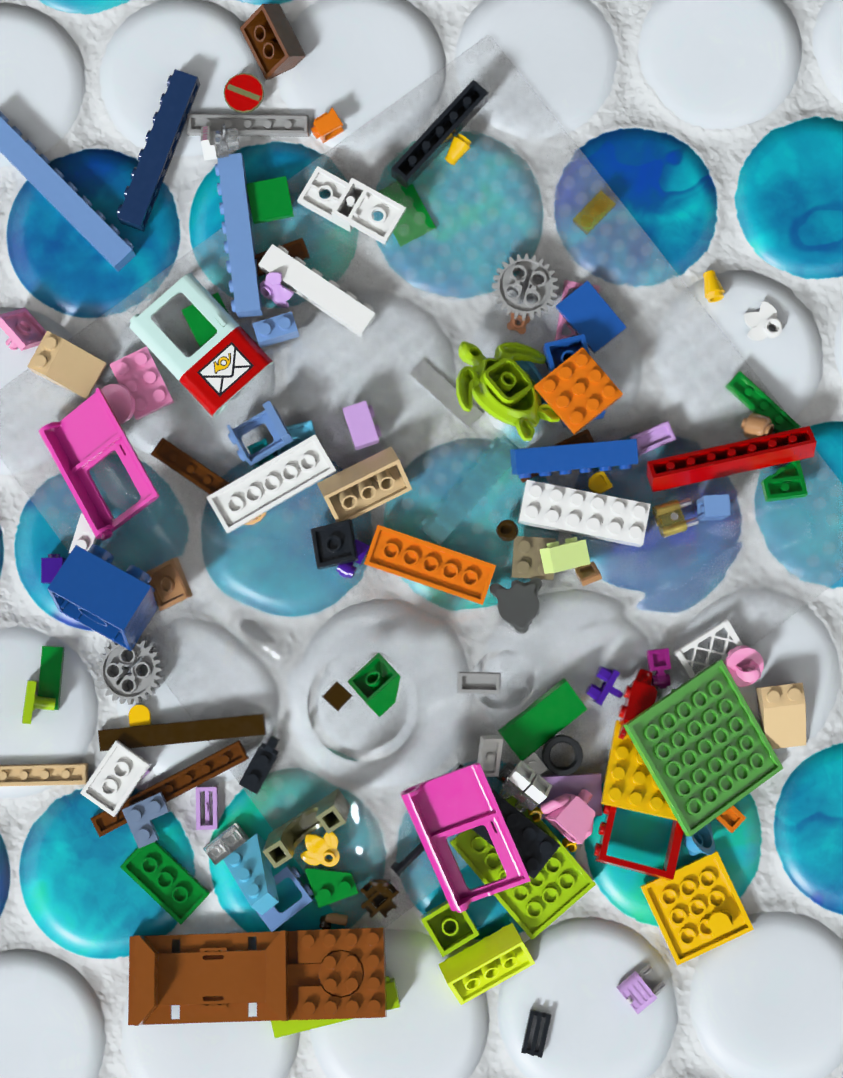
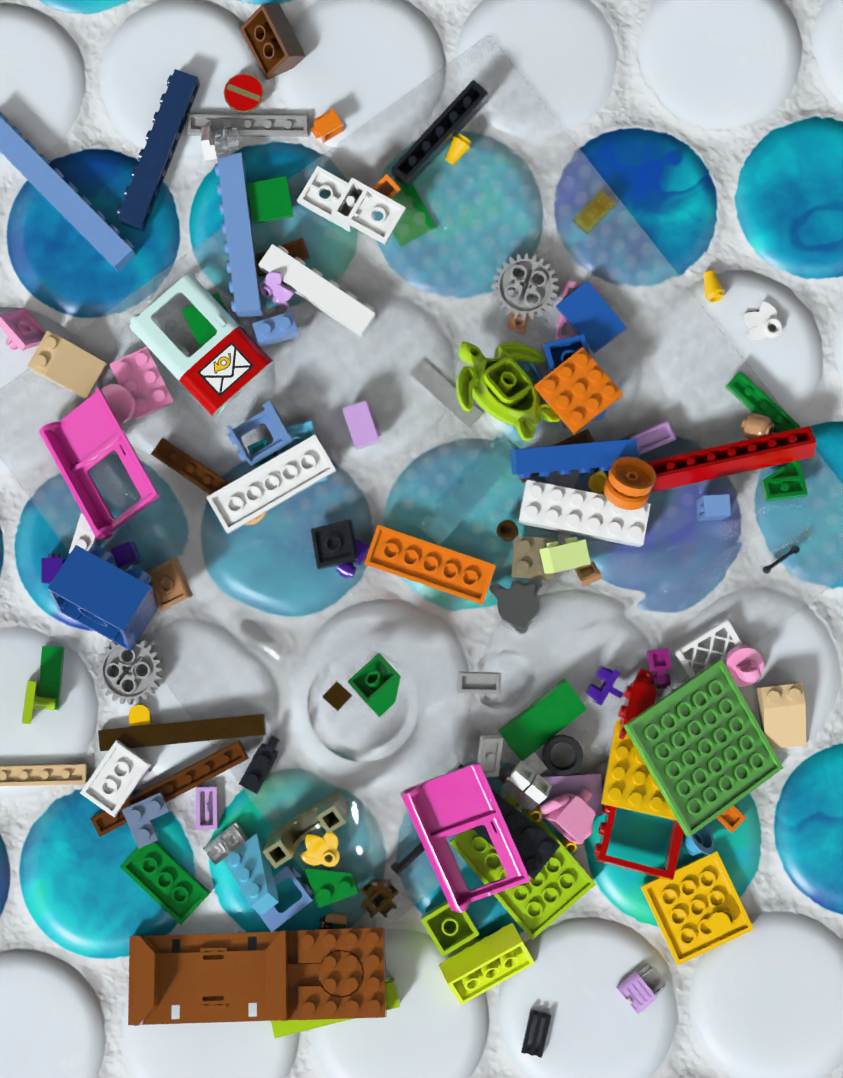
(126, 555): none -> dark purple brick
(365, 485): tan slope -> none
(387, 186): none -> orange window
(629, 483): none -> orange wheel
(670, 517): clear yellow piece -> none
(794, 550): none -> black hinge

